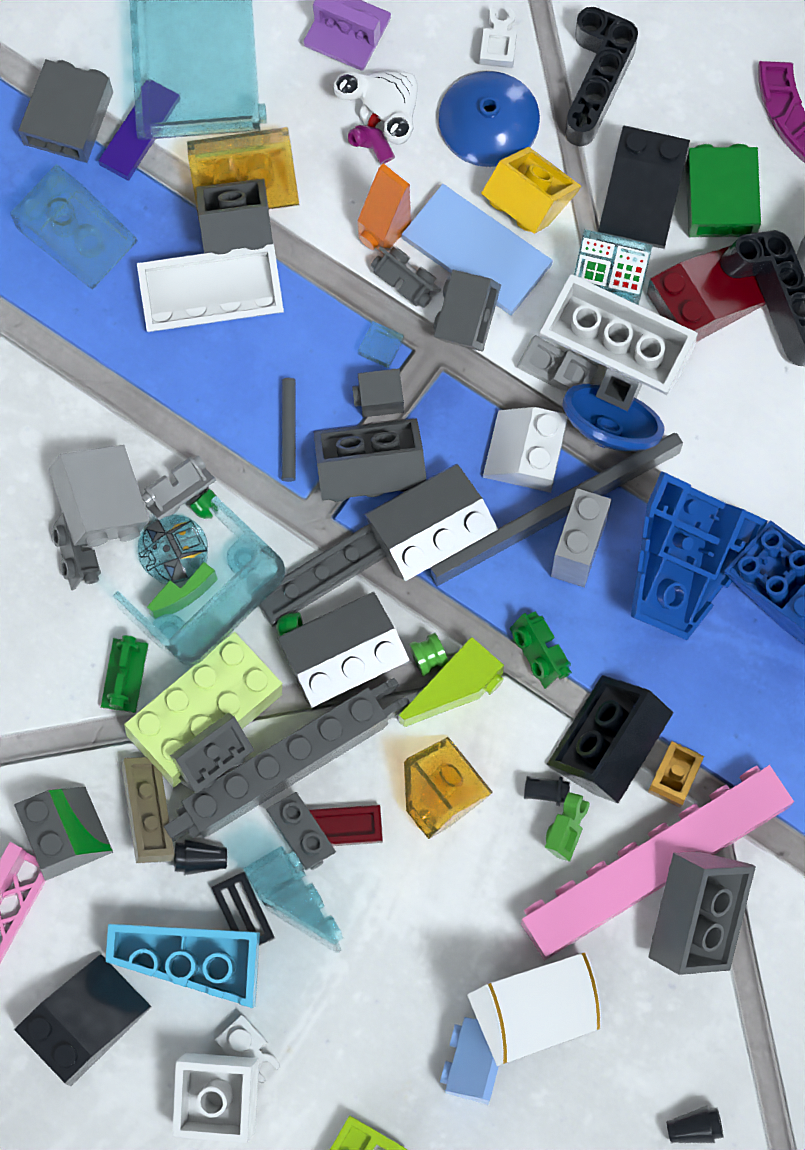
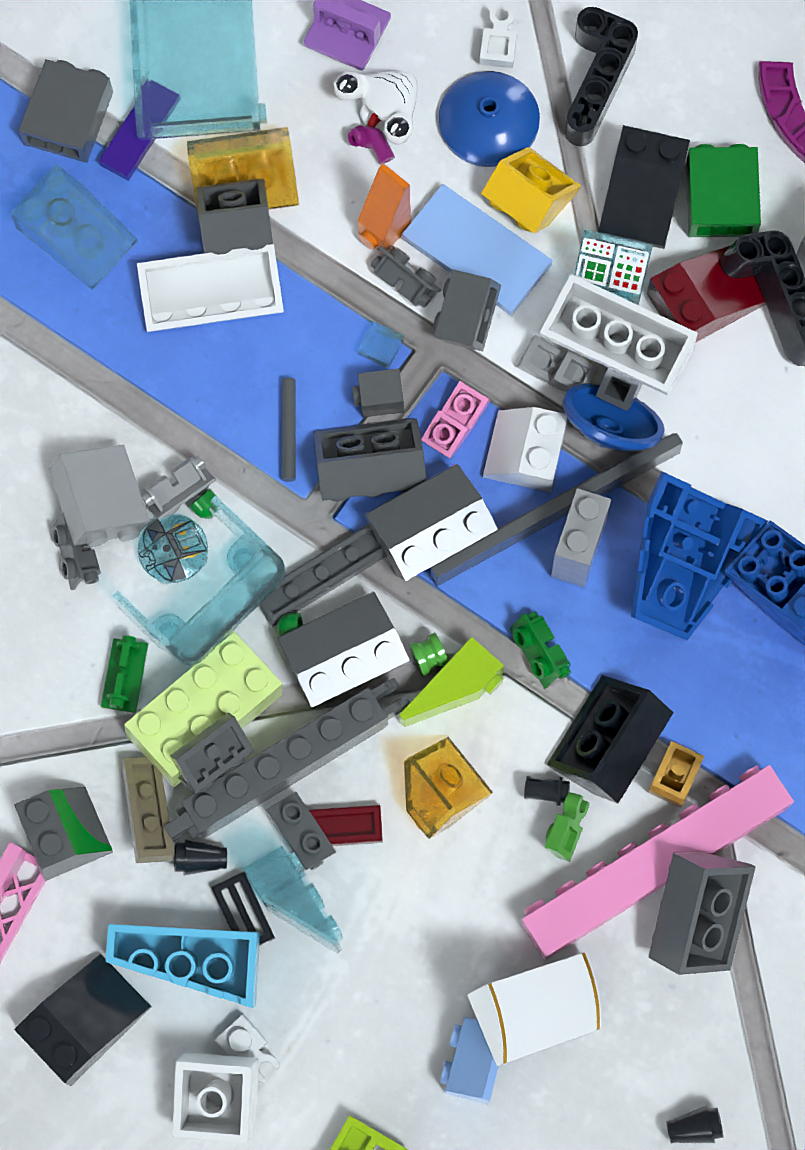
(173, 599): bright green slope -> none
(455, 419): none -> bright pink slope

